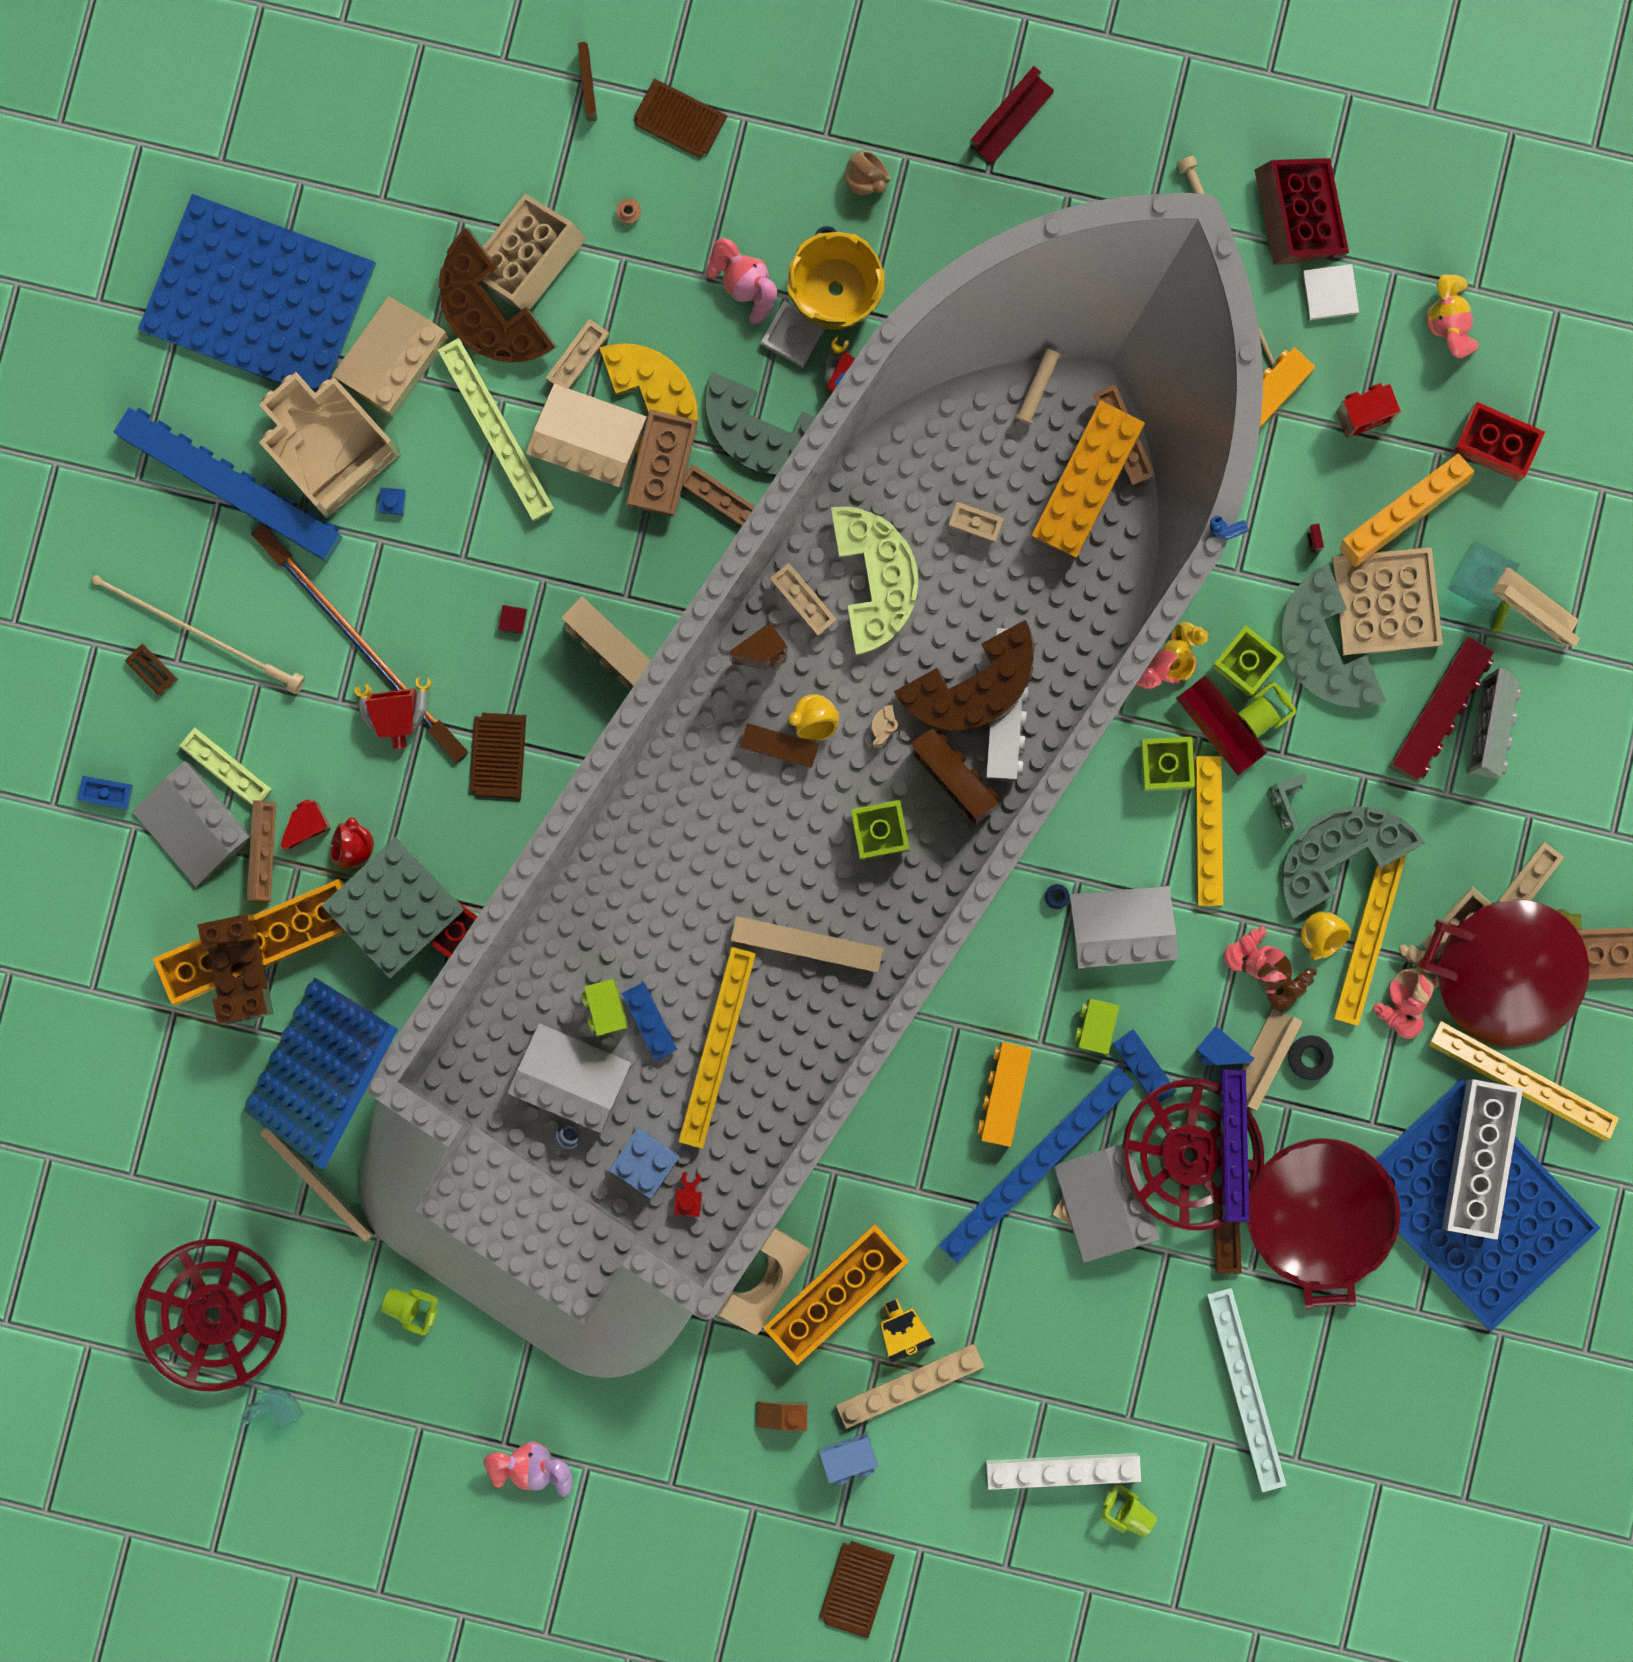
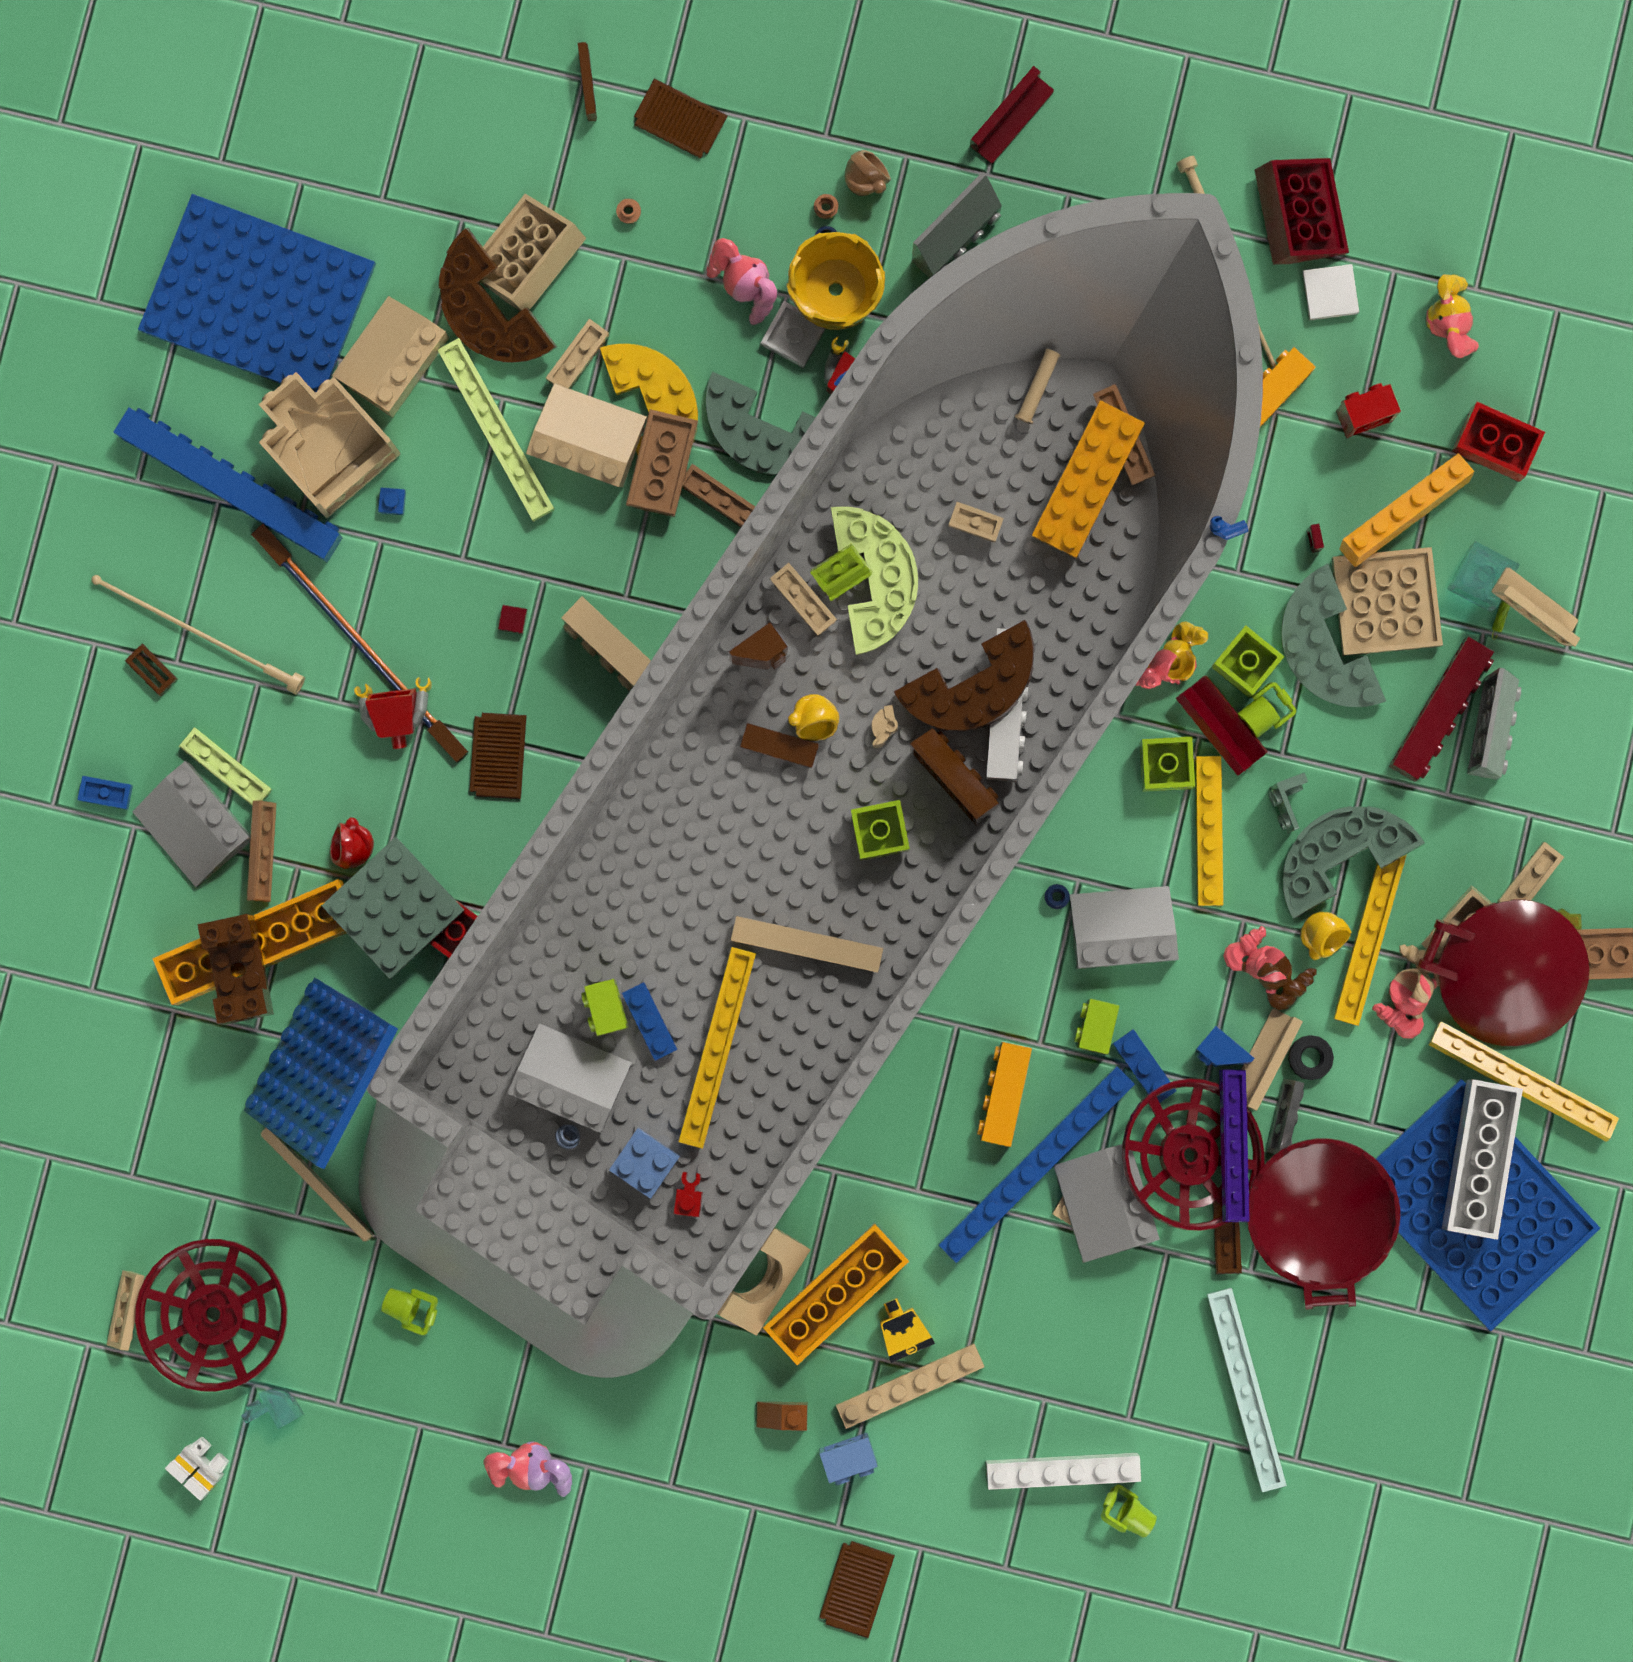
(124, 1312): none -> tan plate
(206, 1476): none -> white hips
(304, 824): red slope -> none
(826, 199): none -> nougat plate
(841, 572): none -> lime plate
(957, 227): none -> light grey slope
(1285, 1115): none -> flat silver plate

